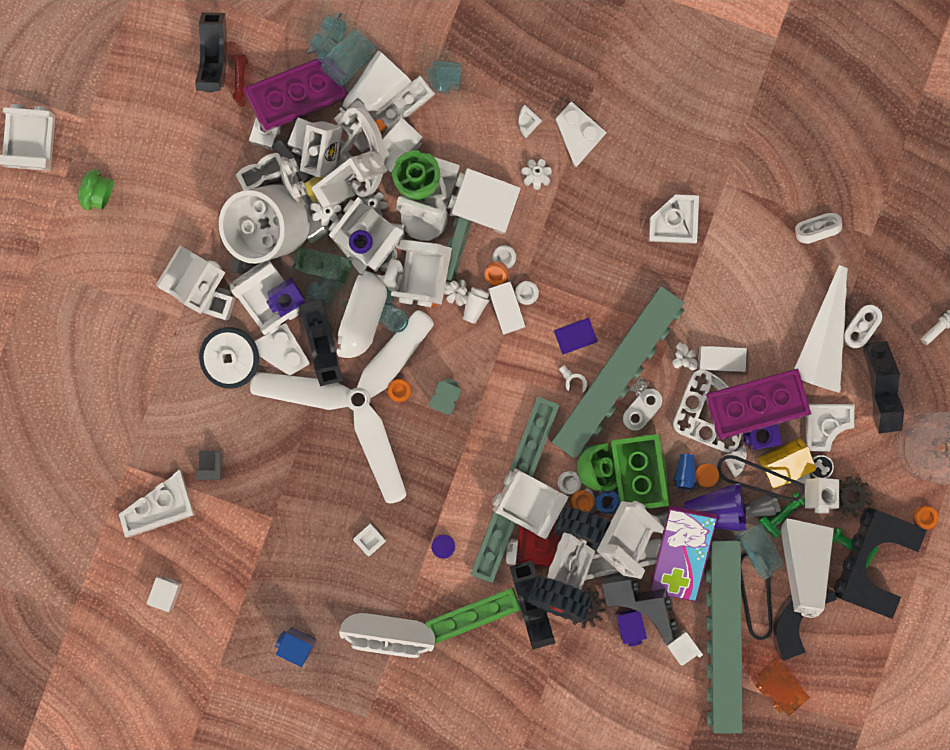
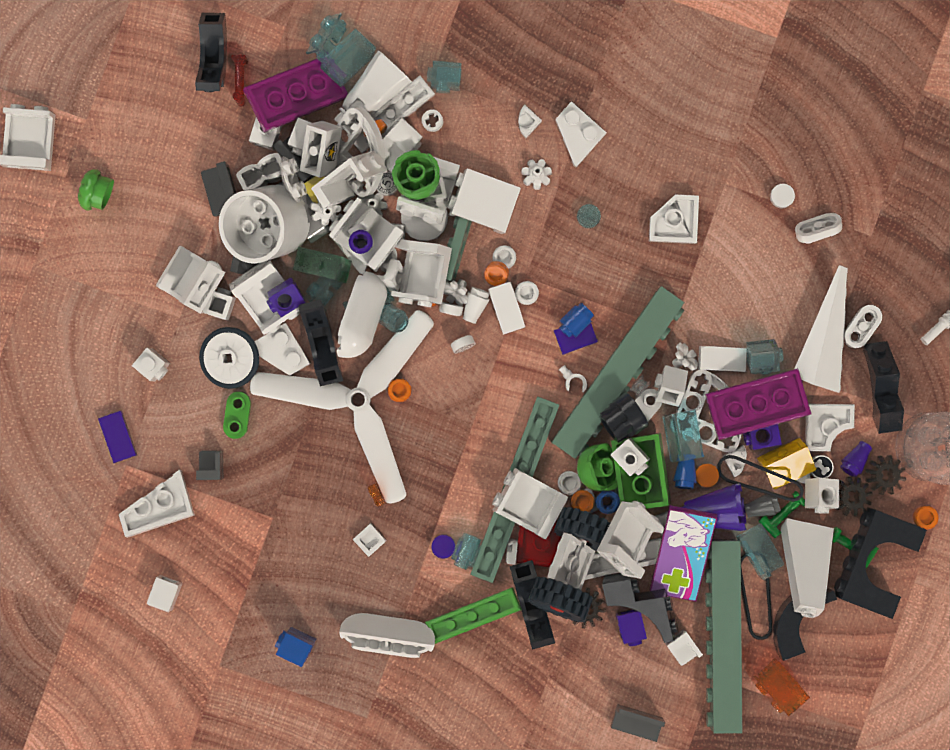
(117, 436): none -> dark purple tile
(151, 365): none -> white brick
(218, 186): none -> dark grey panel
(238, 415): none -> bright green plate
(375, 492): none -> clear orange tile
(387, 185): none -> white tile
(425, 117): none -> white bush
(446, 394): sand green brick -> none
(451, 309): none -> white tile
(462, 344): none -> white tile
(466, 551): none -> clear light blue brick
(576, 320): none -> blue brick
(588, 216): none -> clear light blue tile
(623, 418): none -> black piece
(631, 457): none -> white brick
(637, 722): none -> dark grey panel
(671, 385): none -> white brick
(683, 436): none -> clear light blue panel
(764, 356): none -> clear light blue brick
(782, 195): none -> white tile
(855, 461): none -> dark purple cone
(893, 474): none -> clear smoke gear

